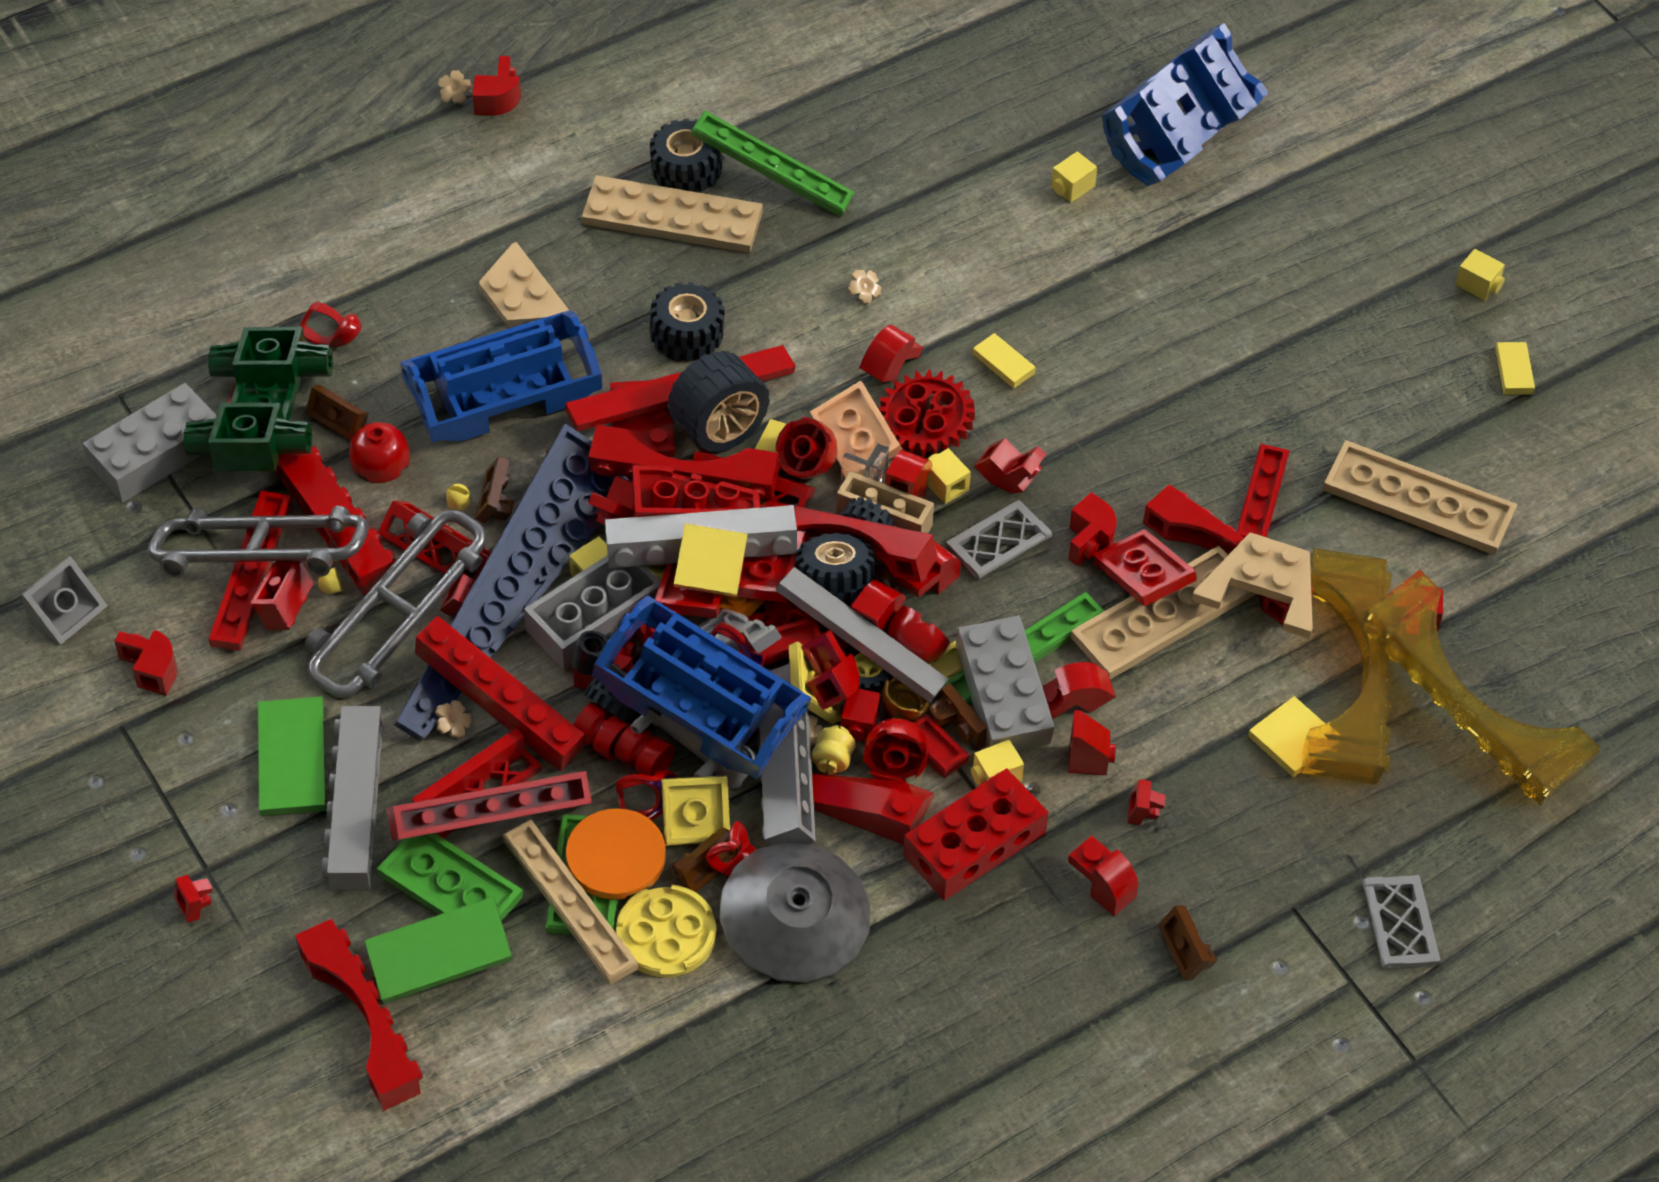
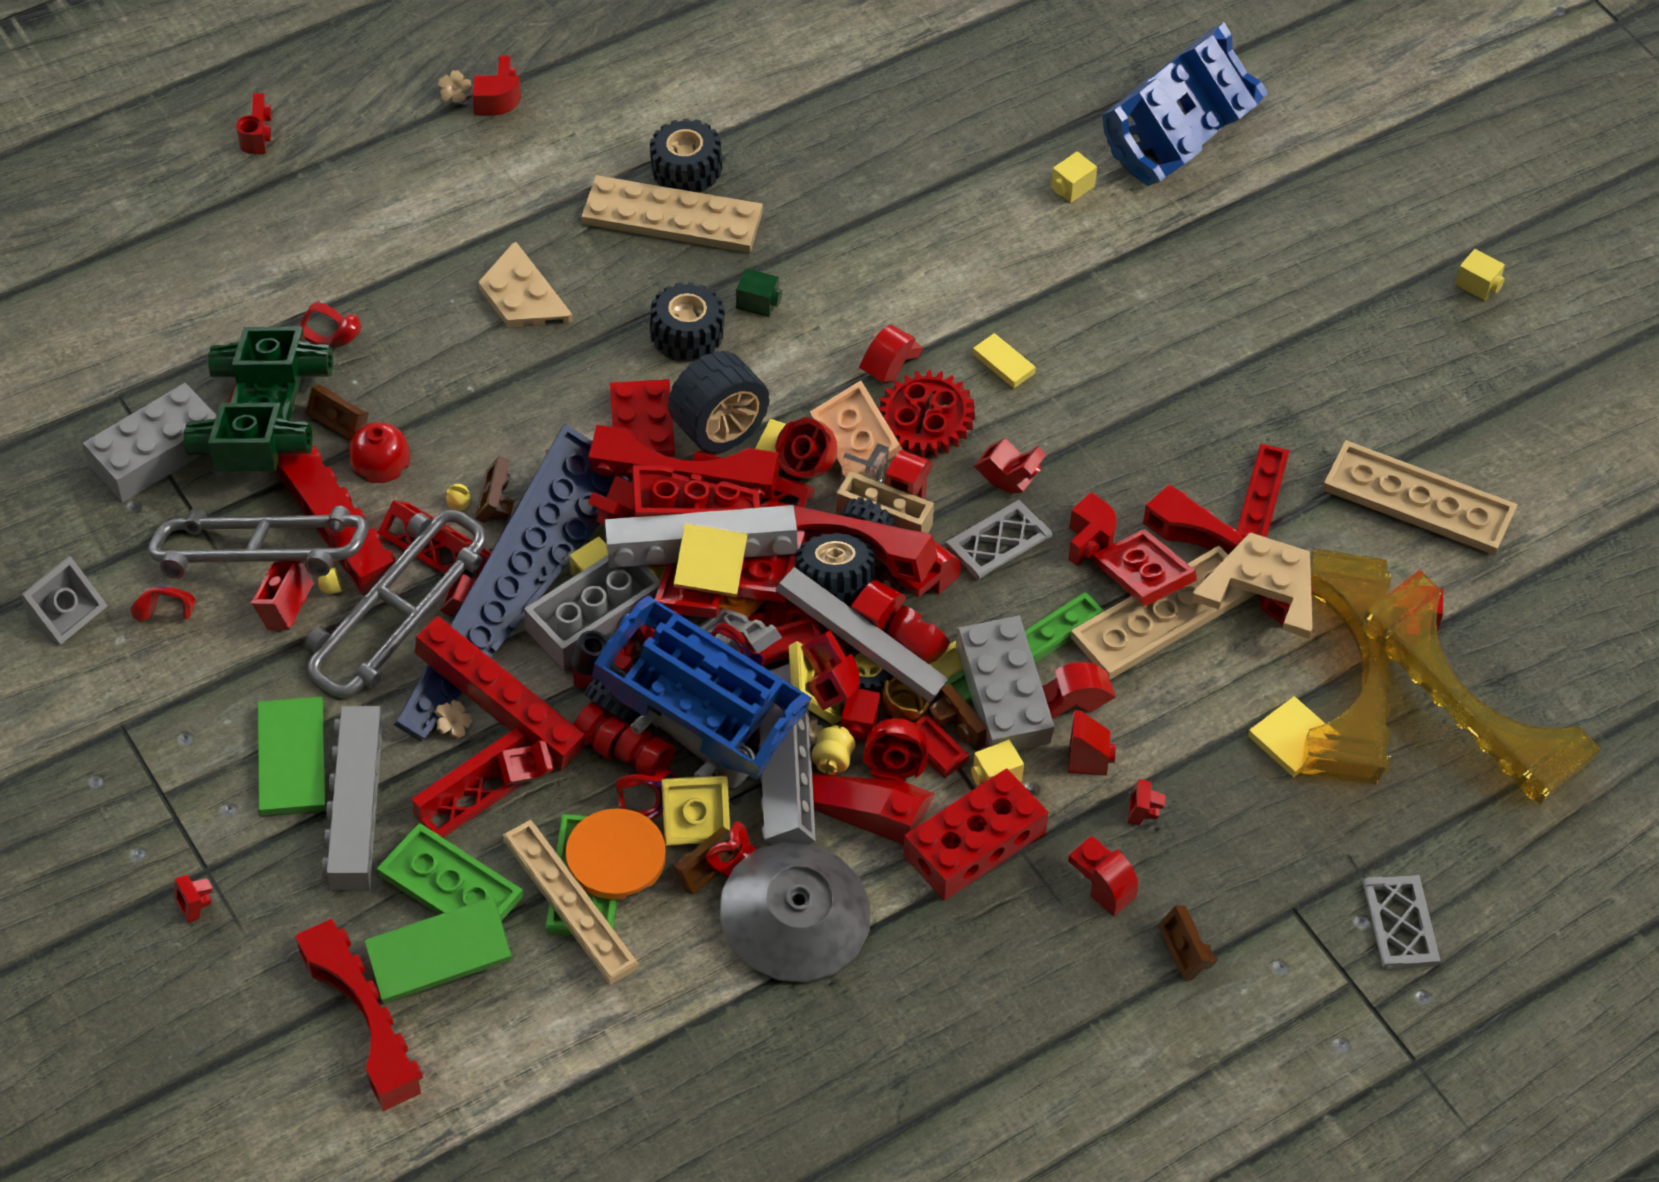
(146, 604): none -> red piece
(153, 659): red brick -> none
(236, 609): red plate -> none
(253, 128): none -> red plate
(488, 805): red brick -> none
(501, 375): blue piece -> none
(525, 763): none -> red bracket
(654, 394): red tile -> none
(667, 930): light yellow tile -> none
(758, 292): none -> dark green brick
(772, 163): bright green tile -> none
(865, 285): tan plant -> none
(948, 476): light yellow brick -> none
(1515, 368): light yellow tile -> none

